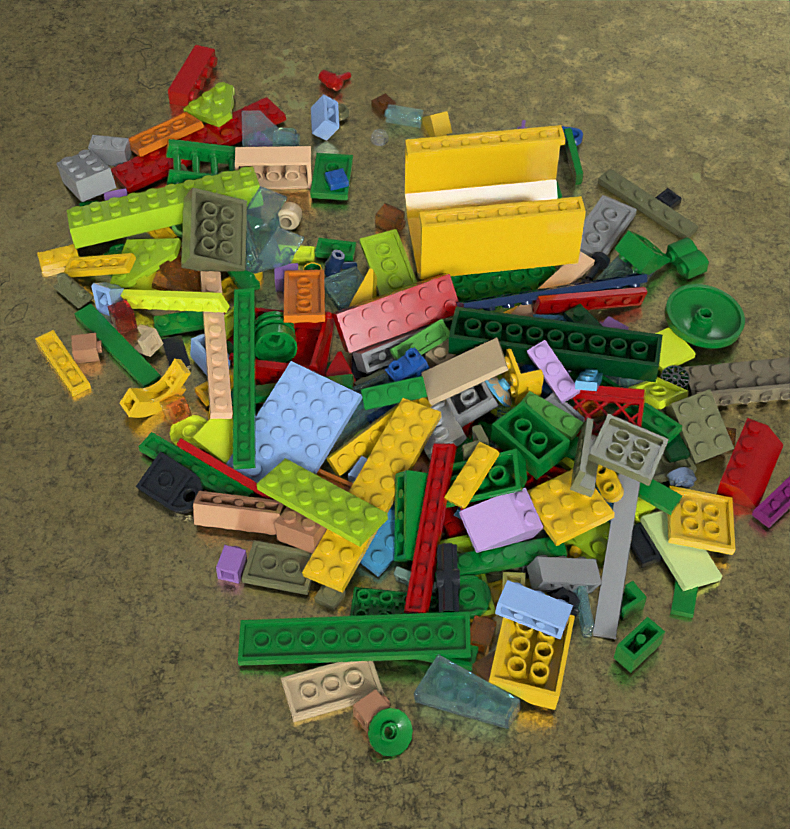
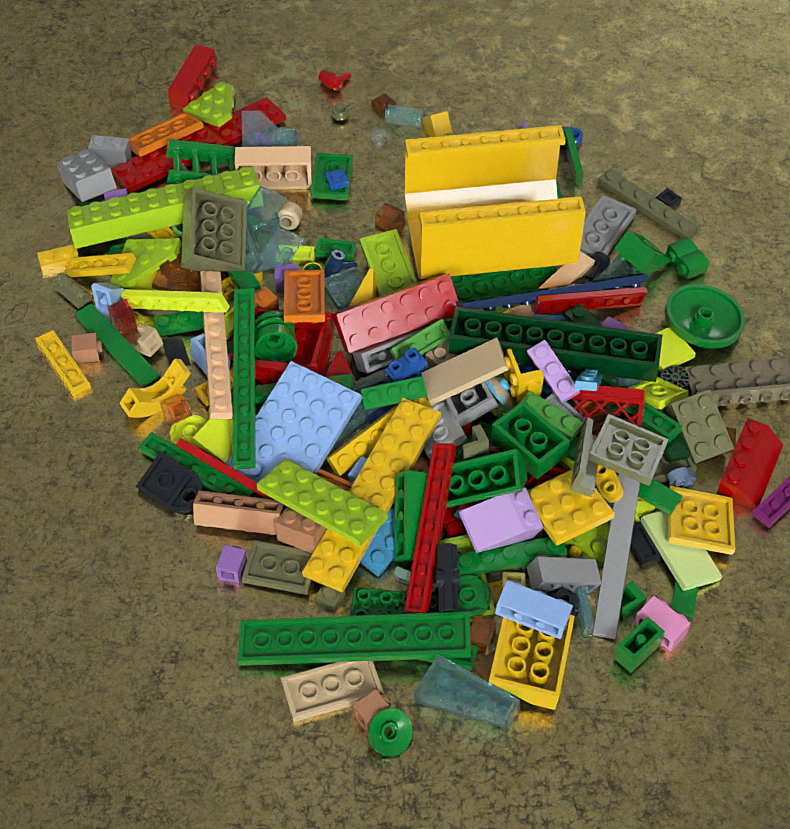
(266, 299): none -> orange brick
(325, 117): light blue brick -> none
(472, 475): yellow plate -> none
(672, 623): none -> bright pink brick

